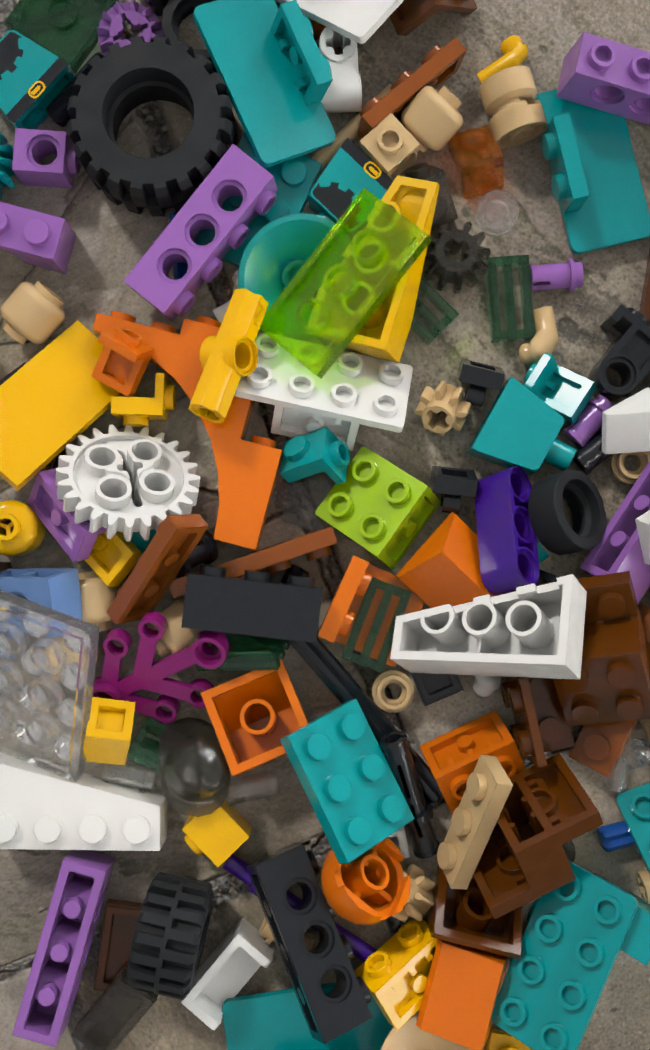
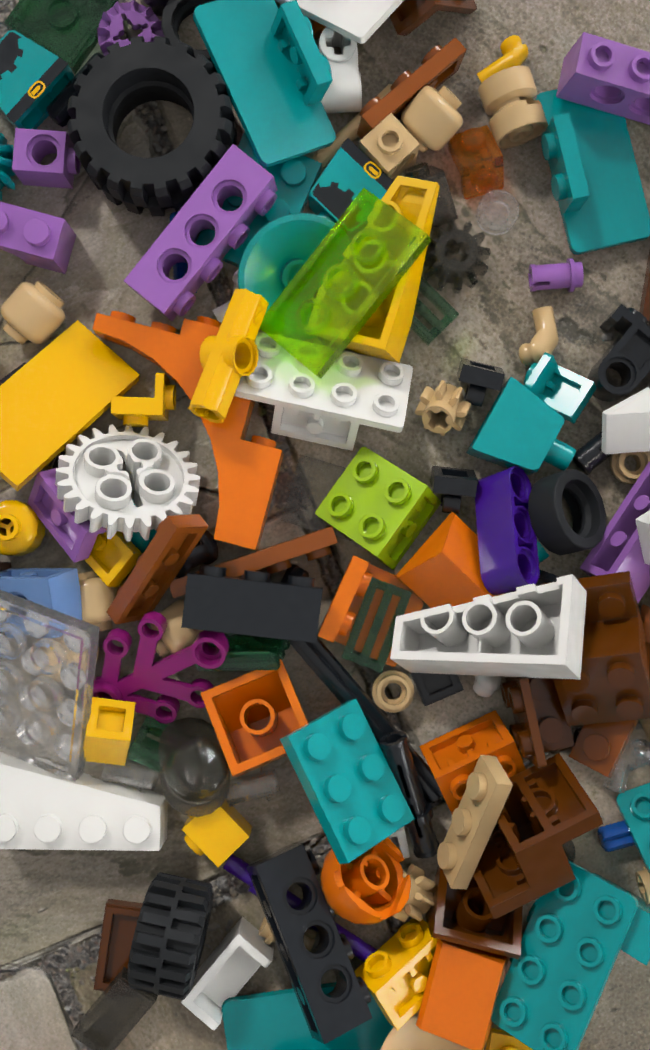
(64, 946): medium lavender brick -> none
(122, 360): orange bracket -> none
(314, 454): teal bracket -> none
(510, 333): clear green tile -> none
(588, 422): medium lavender pin -> none

